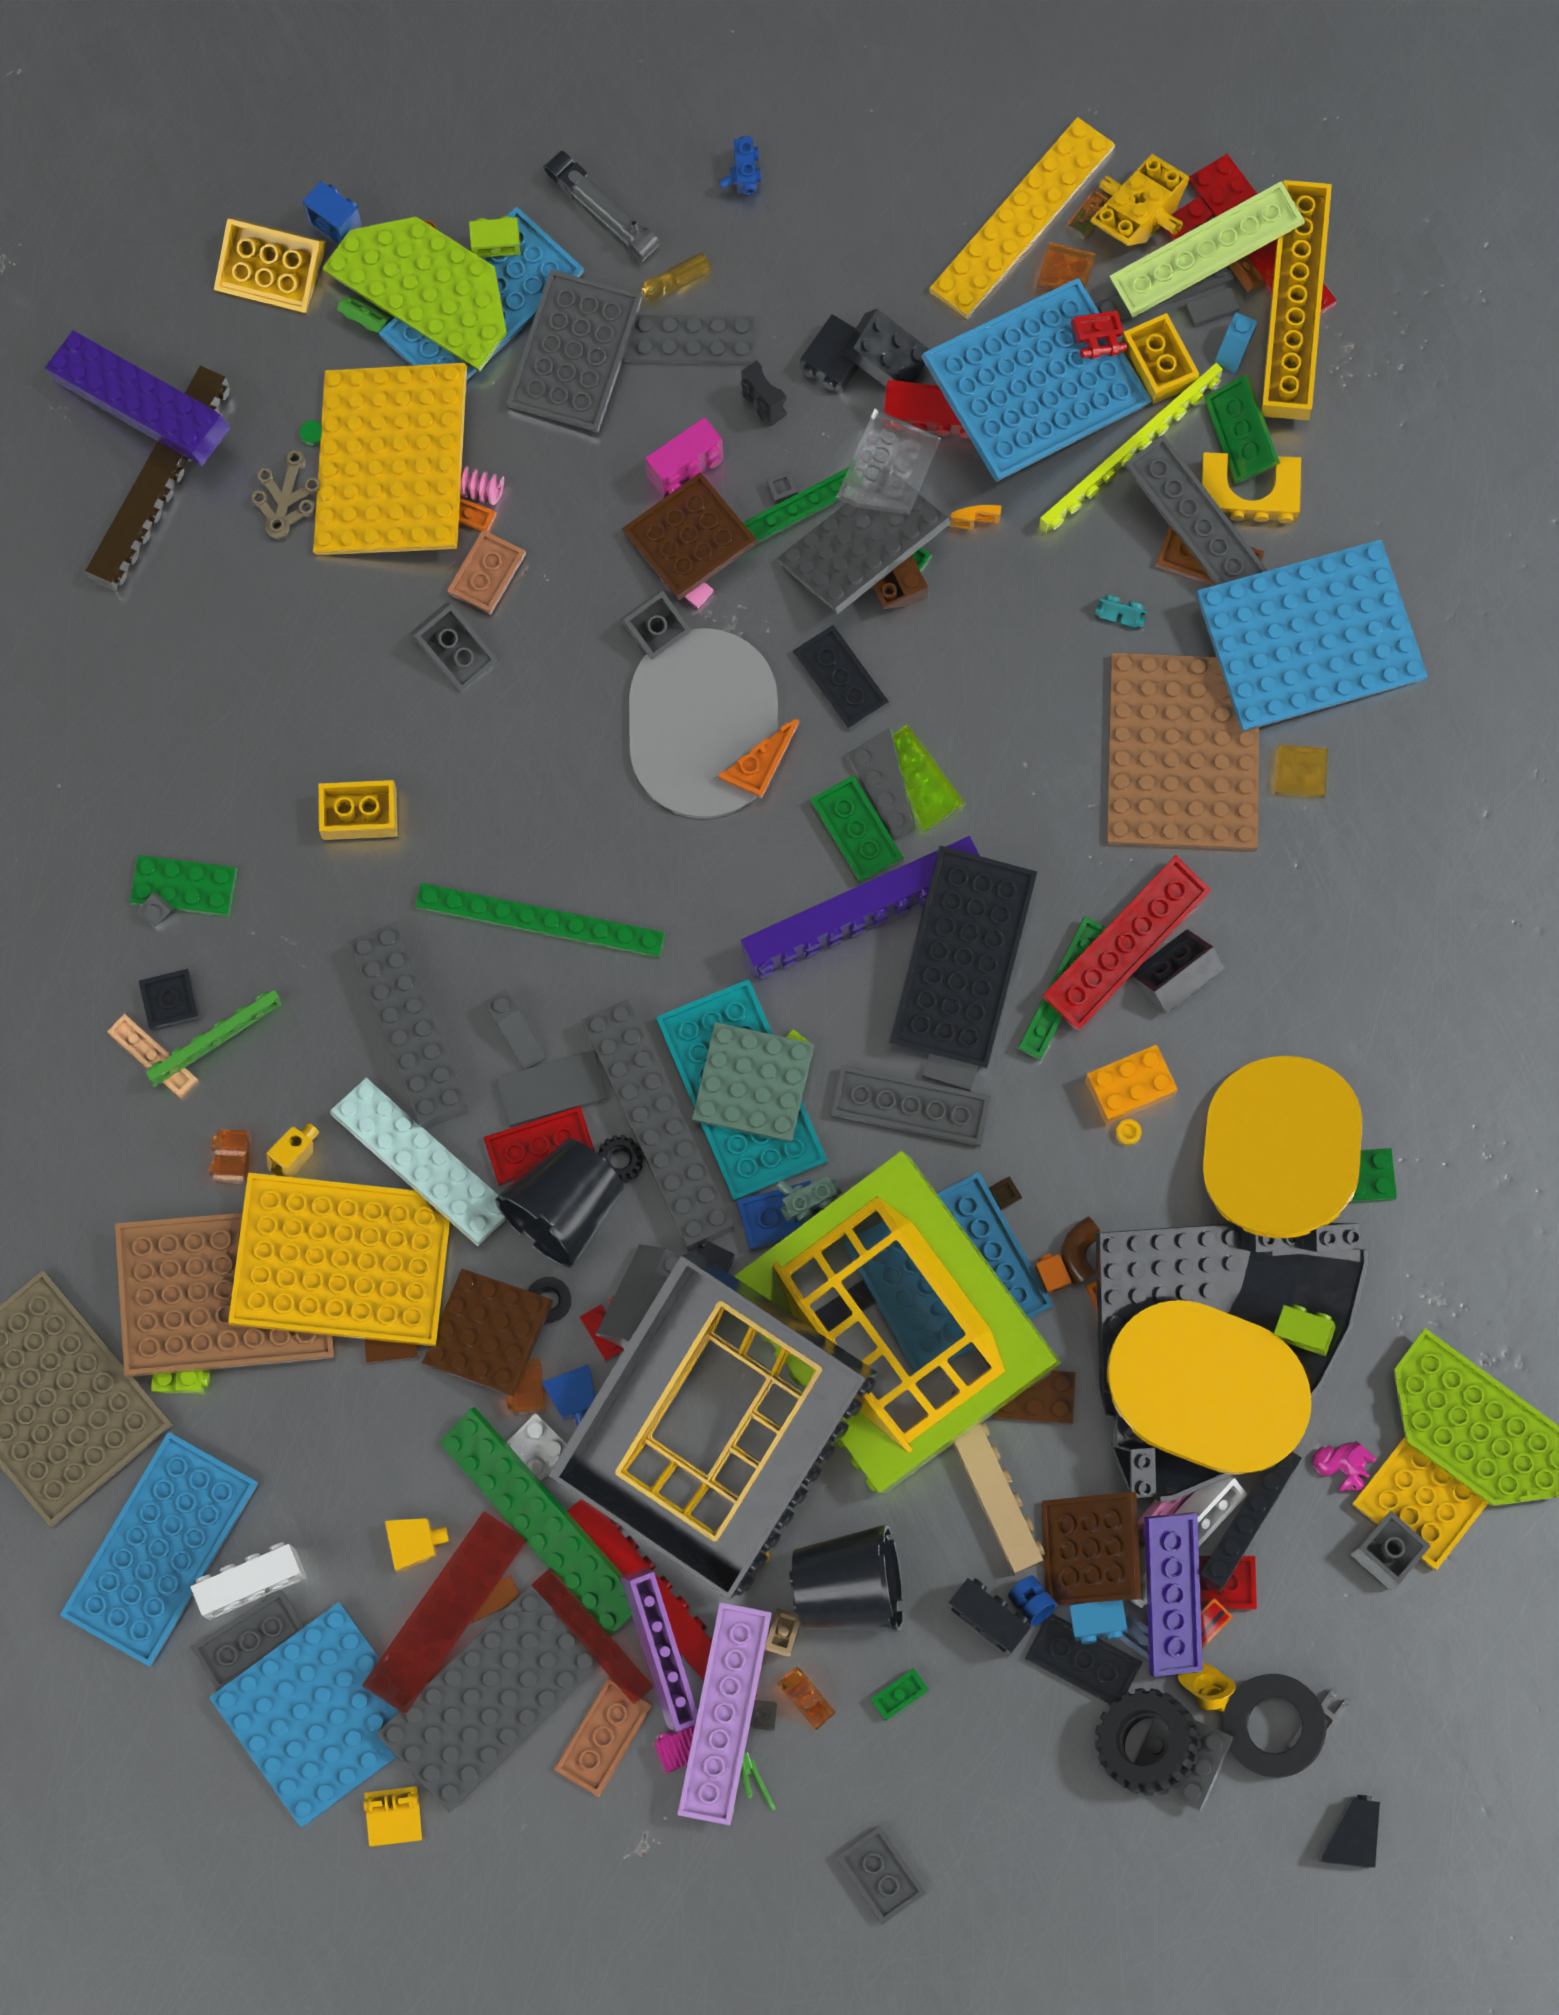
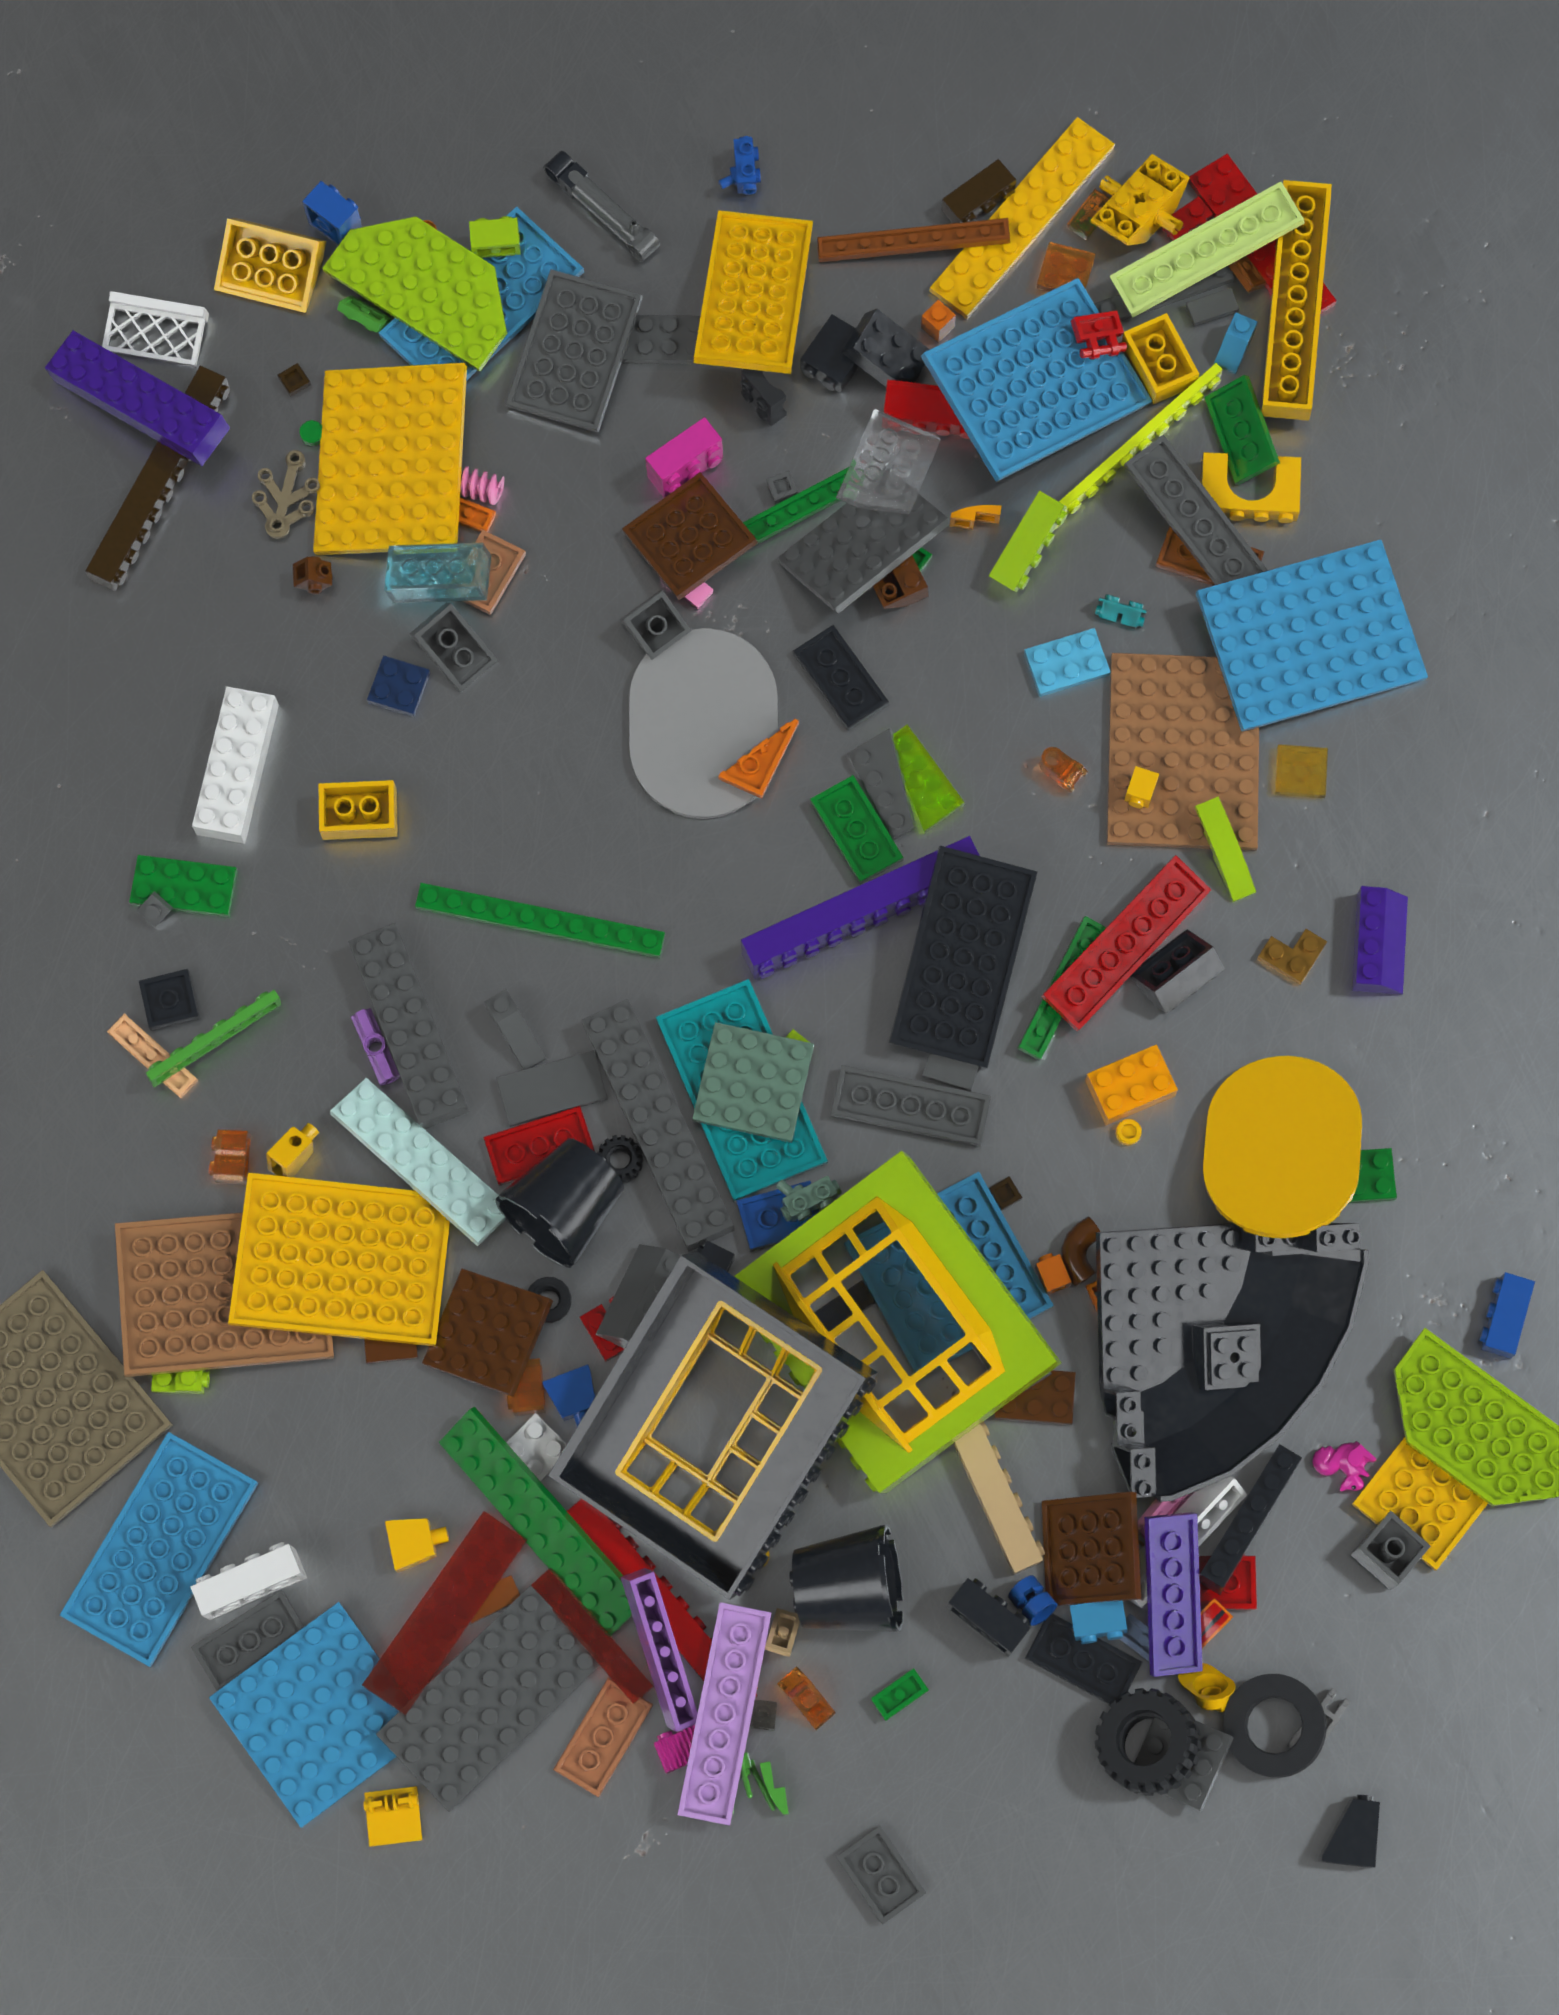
(163, 310): none -> white fence
(235, 765): none -> white brick
(294, 379): none -> dark brown tile
(312, 574): none -> reddish brown brick
(381, 1060): none -> medium lavender piece
(398, 686): none -> dark blue plate
(437, 572): none -> clear light blue brick
(676, 277): clear yellow piece -> none
(753, 292): none -> yellow plate
(777, 1795): none -> bright green slope
(913, 240): none -> dark orange tile
(938, 321): none -> orange brick
(979, 194): none -> dark brown brick
(1028, 541): none -> lime brick
(1063, 770): none -> clear orange piece
(1067, 662): none -> medium azure plate
(1141, 787): none -> yellow brick
(1209, 1387): yellow tile -> none
(1225, 849): none -> lime slope
(1293, 962): none -> pearl gold plate
(1305, 1329): lime brick -> none
(1379, 941): none -> dark purple slope
(1506, 1315): none -> blue brick

